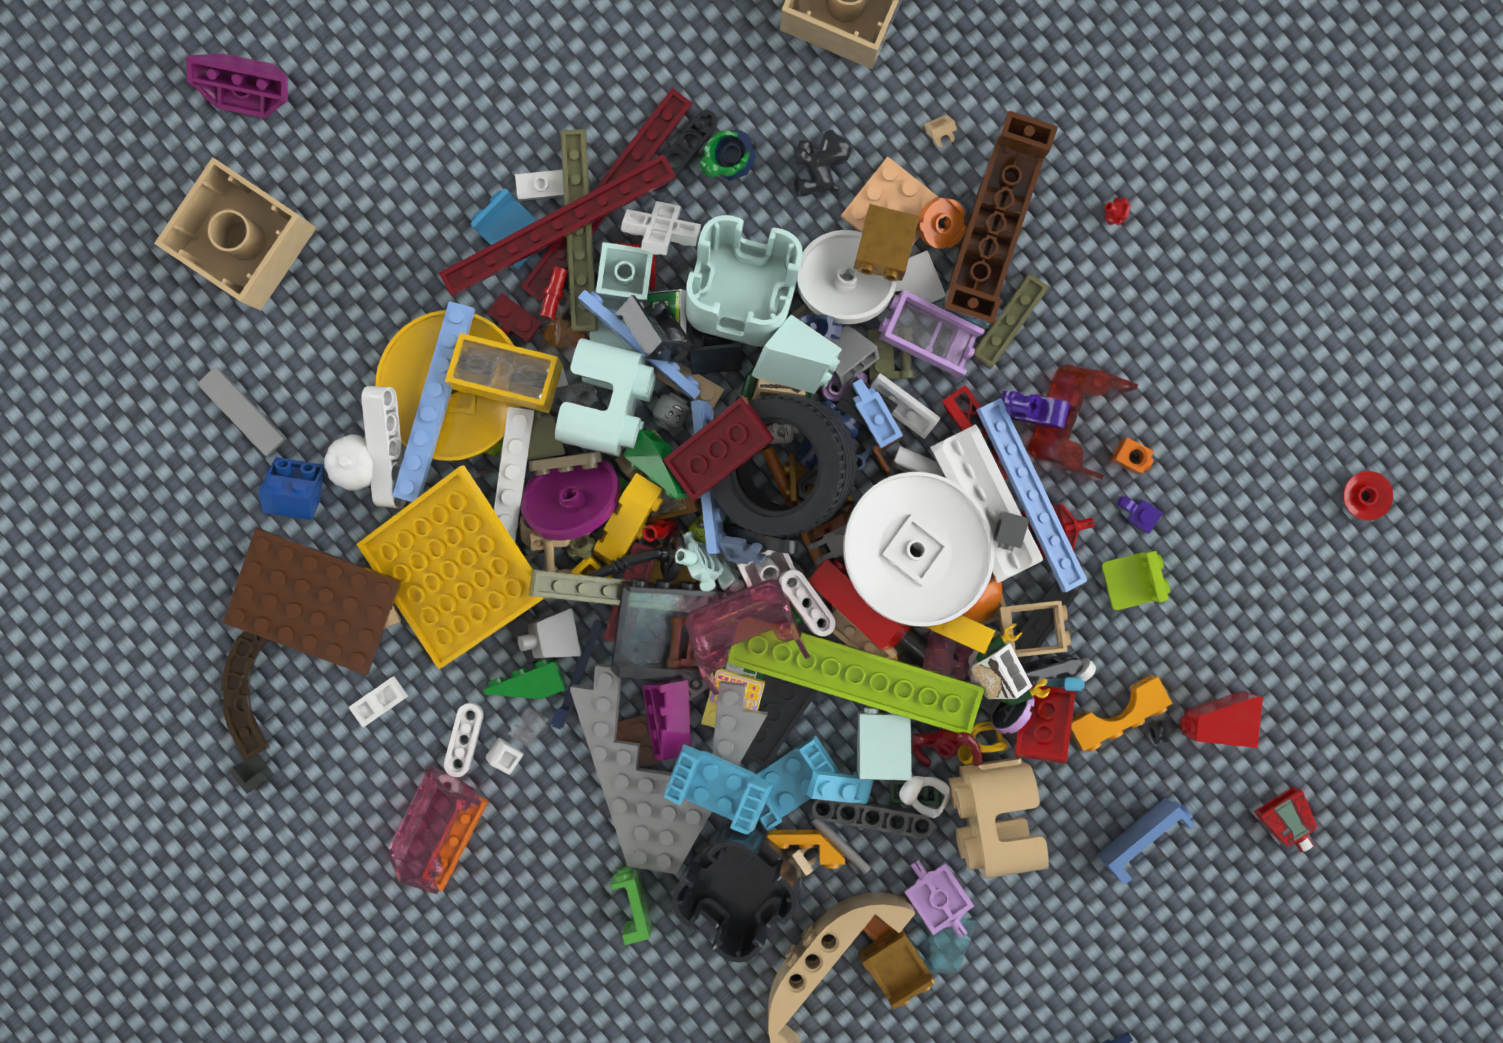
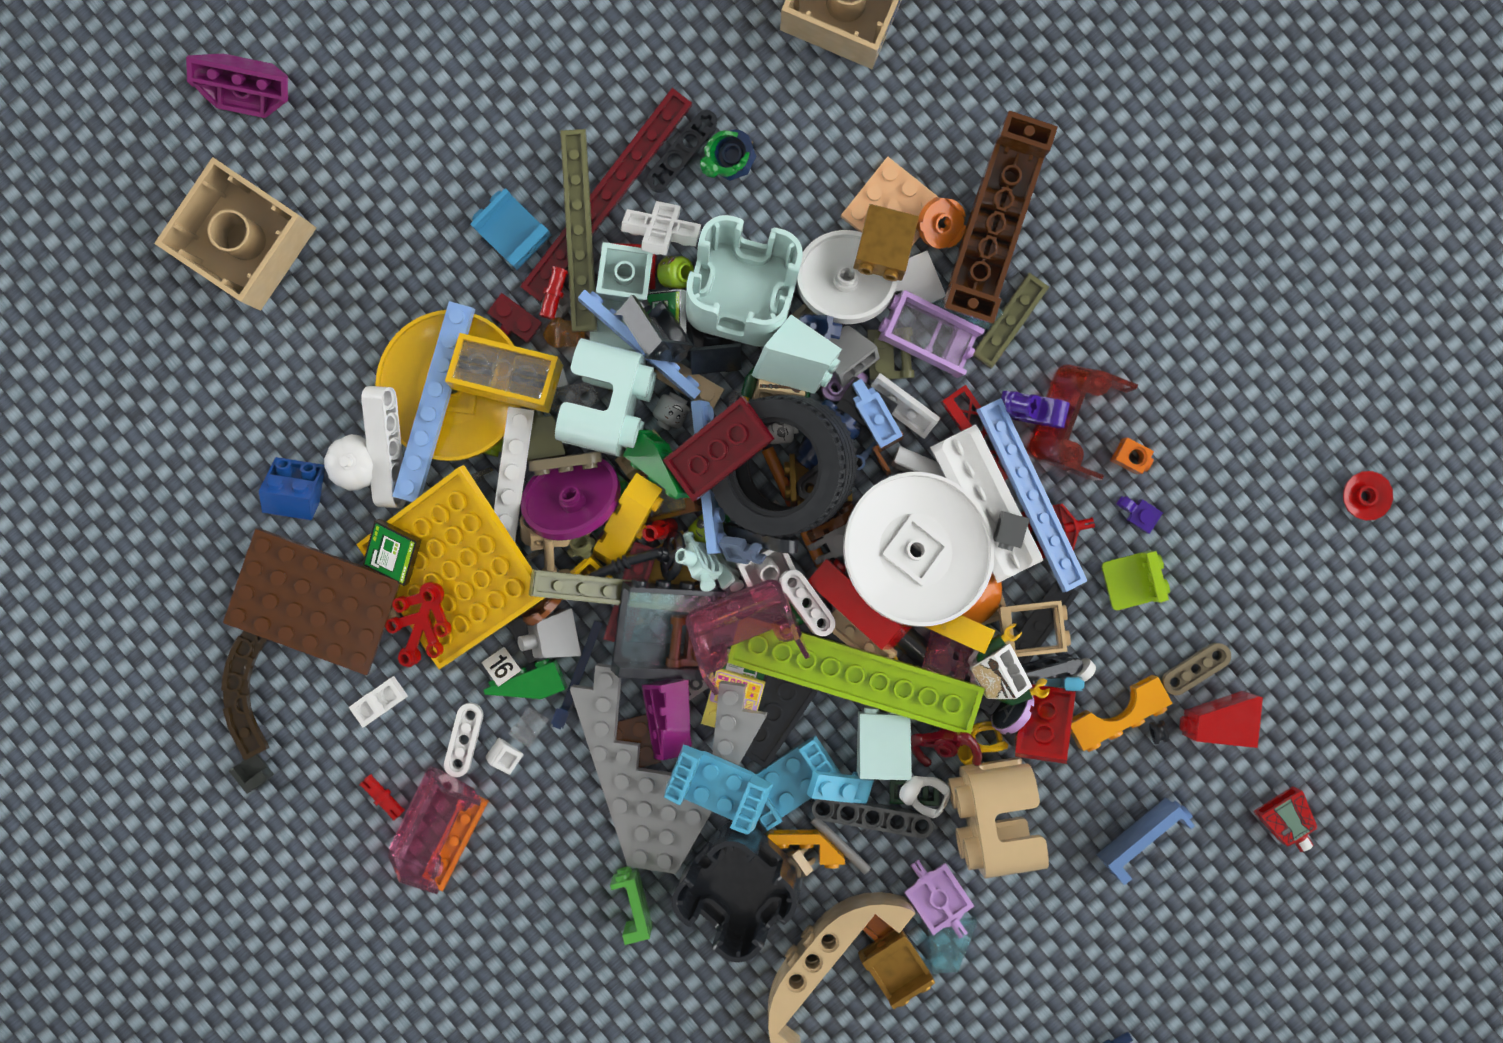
(241, 411): light grey tile -> none
(382, 797): none -> red pin
(391, 552): none -> tile
(421, 623): none -> red plant
(501, 666): none -> white sticker
(539, 185): white plate -> none
(540, 611): none -> dark orange tile
(557, 225): dark red plate -> none
(674, 271): none -> lime head
(833, 151): black animal -> none
(939, 127): tan tile -> none
(1117, 211): red plant -> none
(1206, 667): none -> dark tan plate

